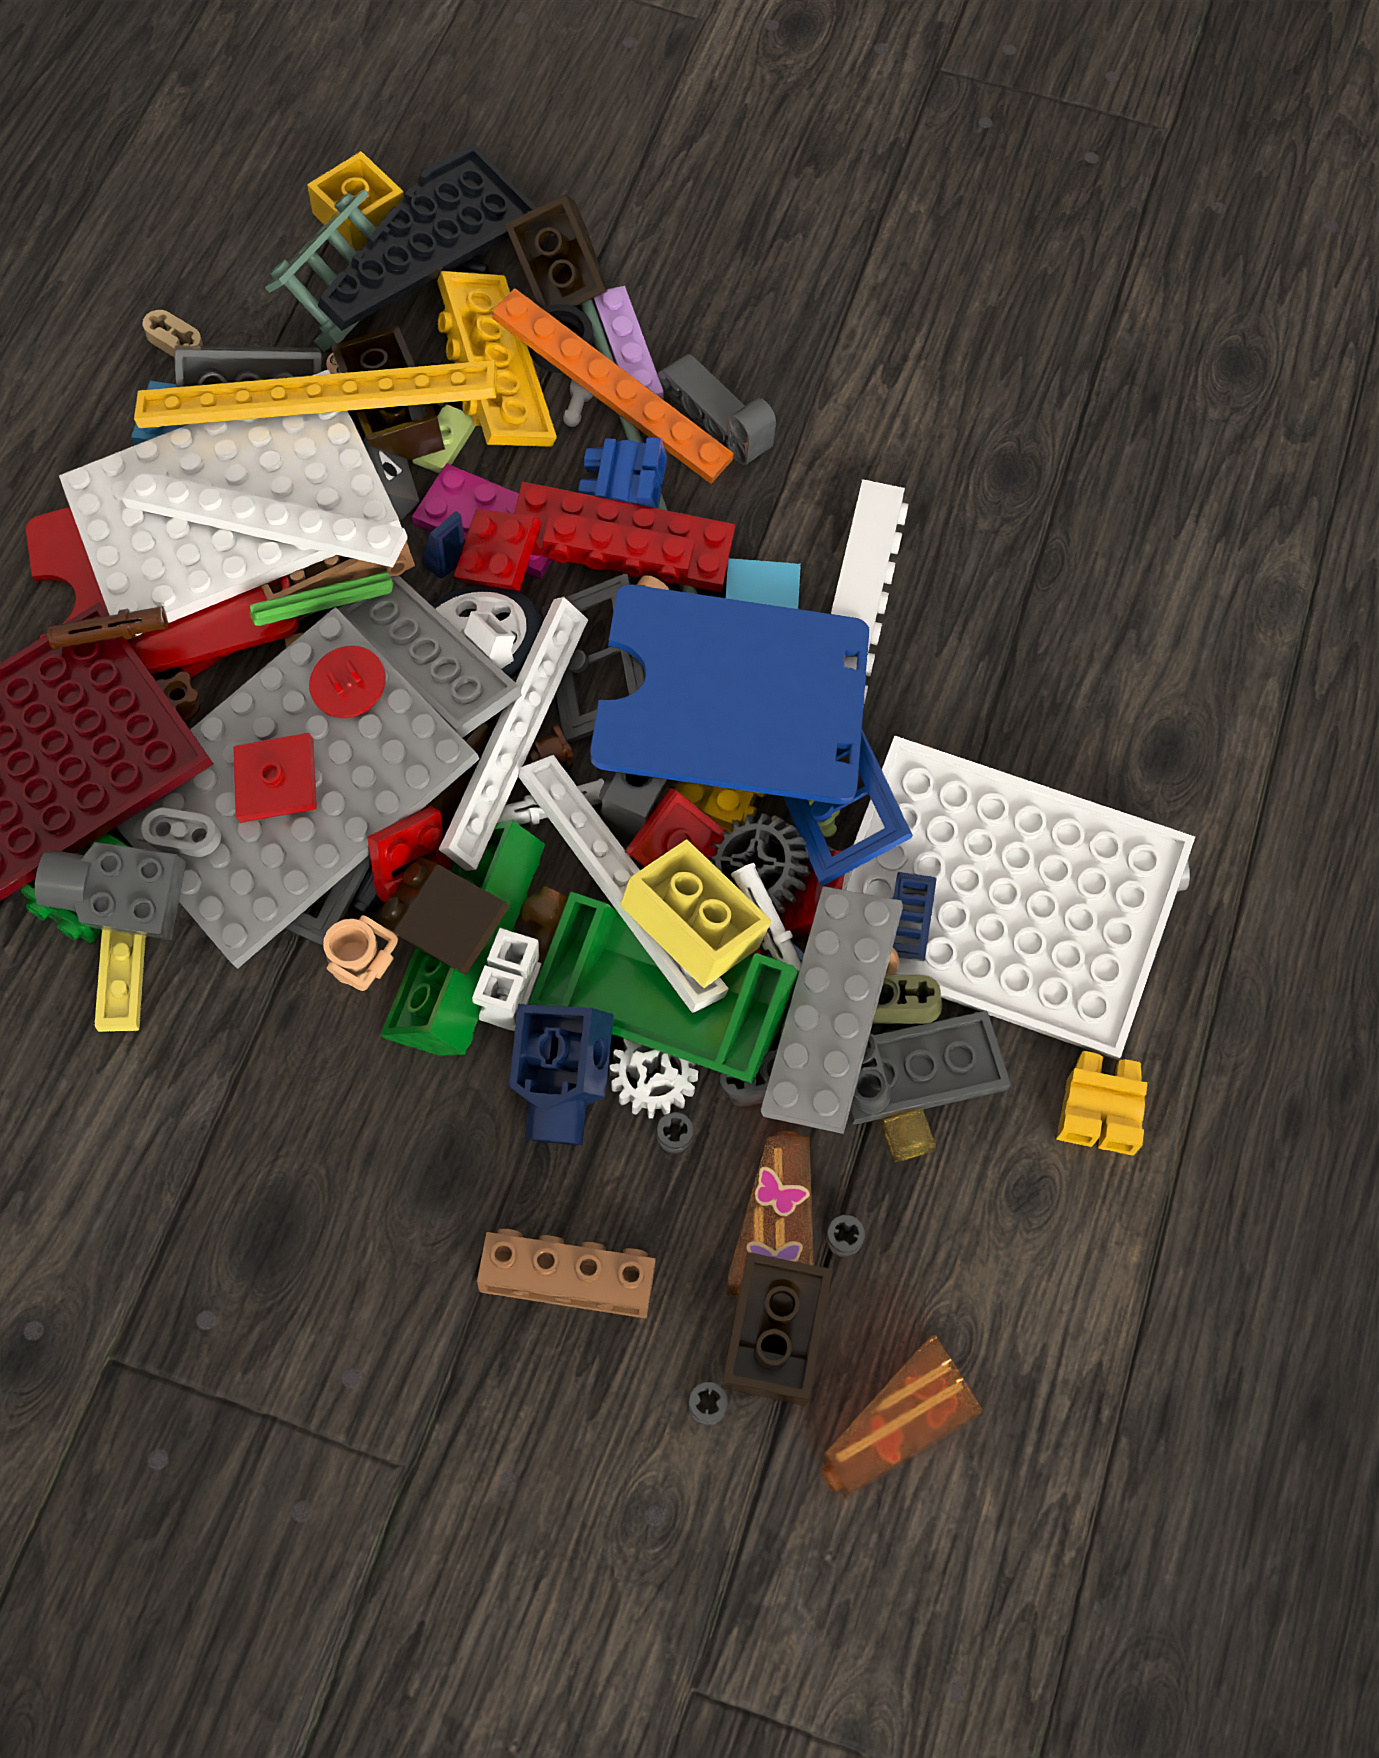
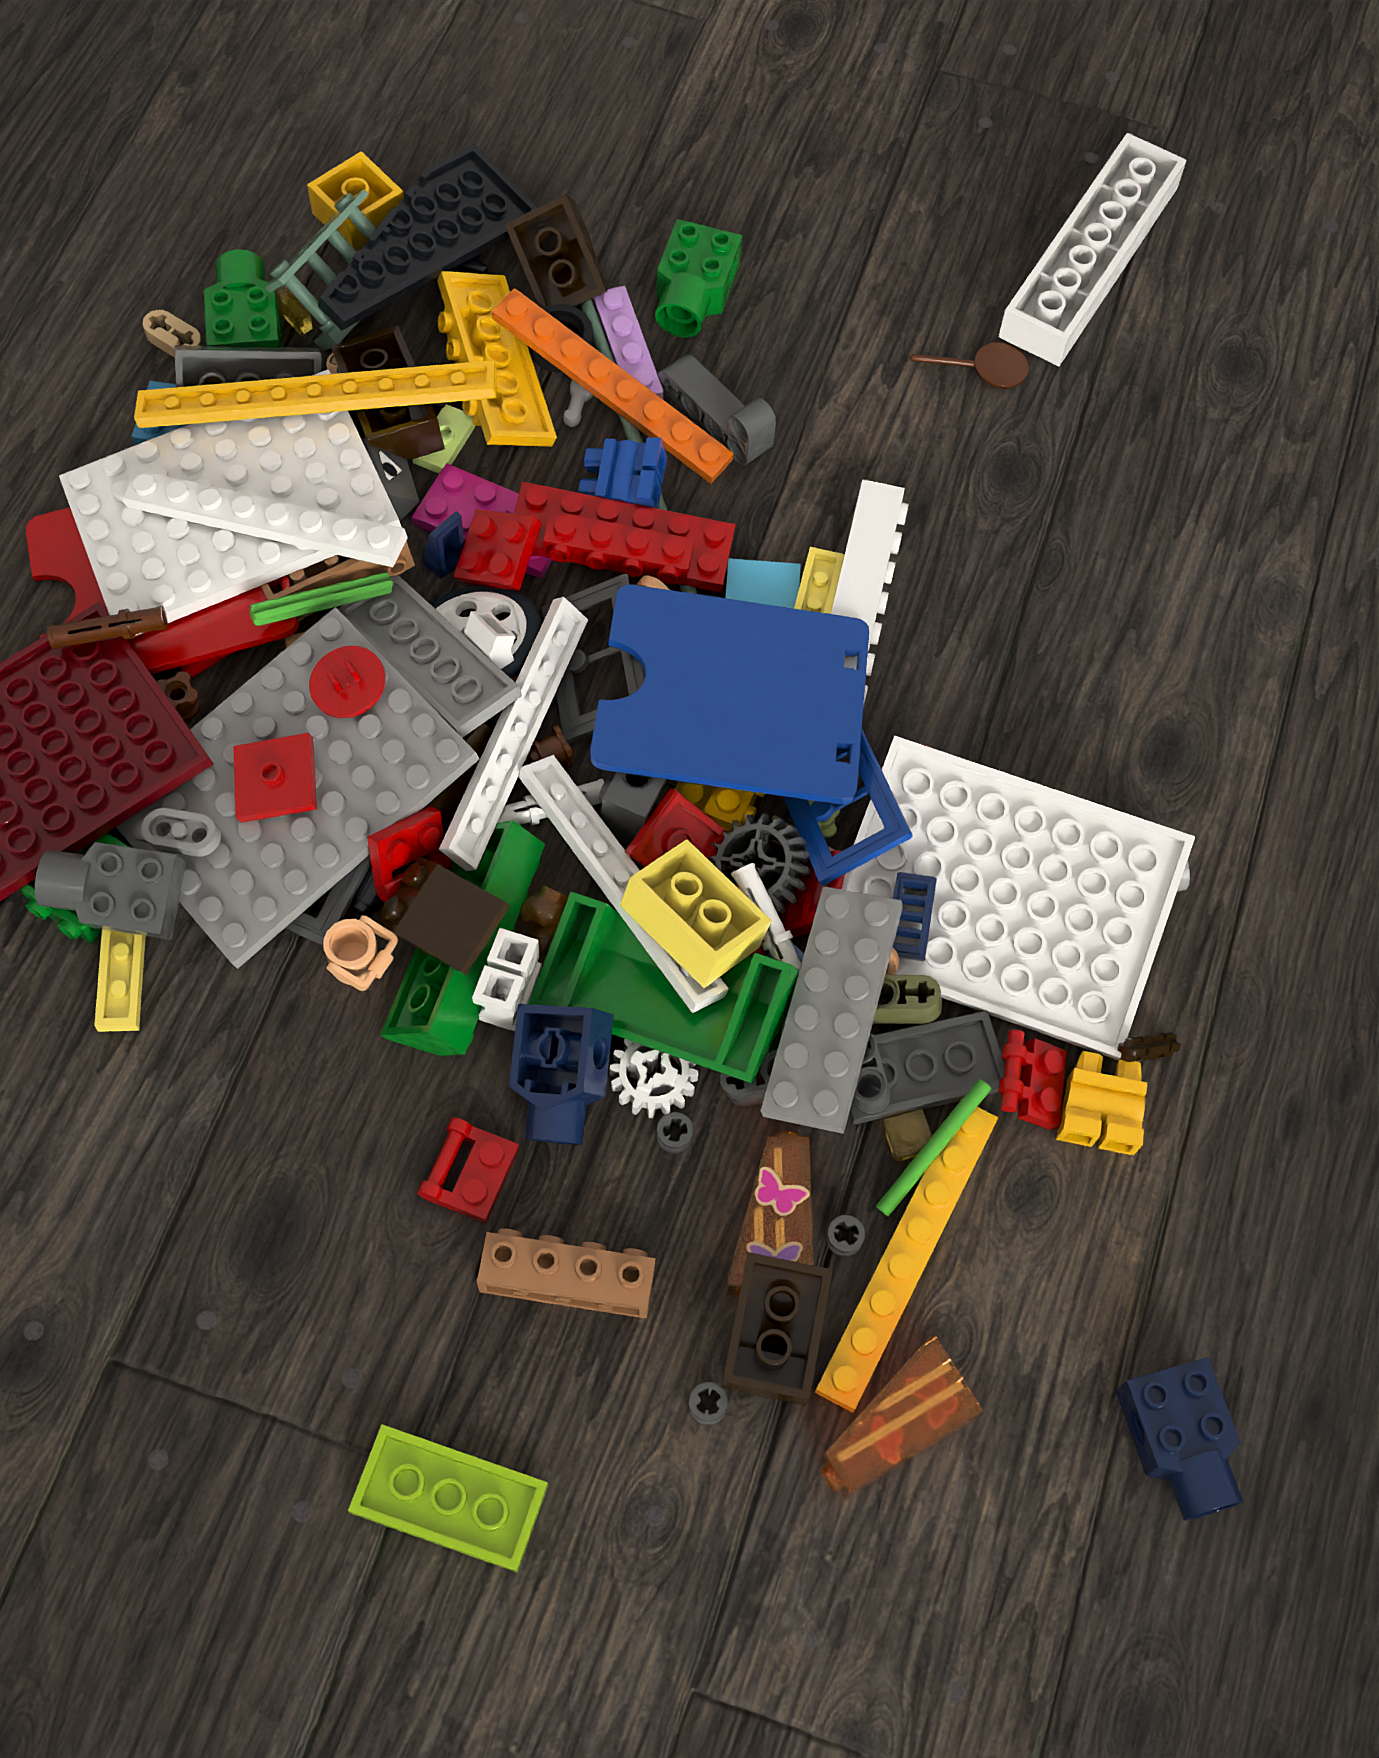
(239, 306): none -> green brick
(294, 311): none -> clear yellow plate
(448, 1498): none -> lime plate
(481, 1176): none -> red plate
(695, 276): none -> green brick
(819, 581): none -> light yellow plate
(903, 1264): none -> yellow plate
(933, 1147): none -> bright green bar
(995, 364): none -> reddish brown piece
(1041, 1080): none -> red plate
(1091, 249): none -> white brick
(1148, 1047): none -> dark brown axle
(1184, 1435): none -> dark blue brick

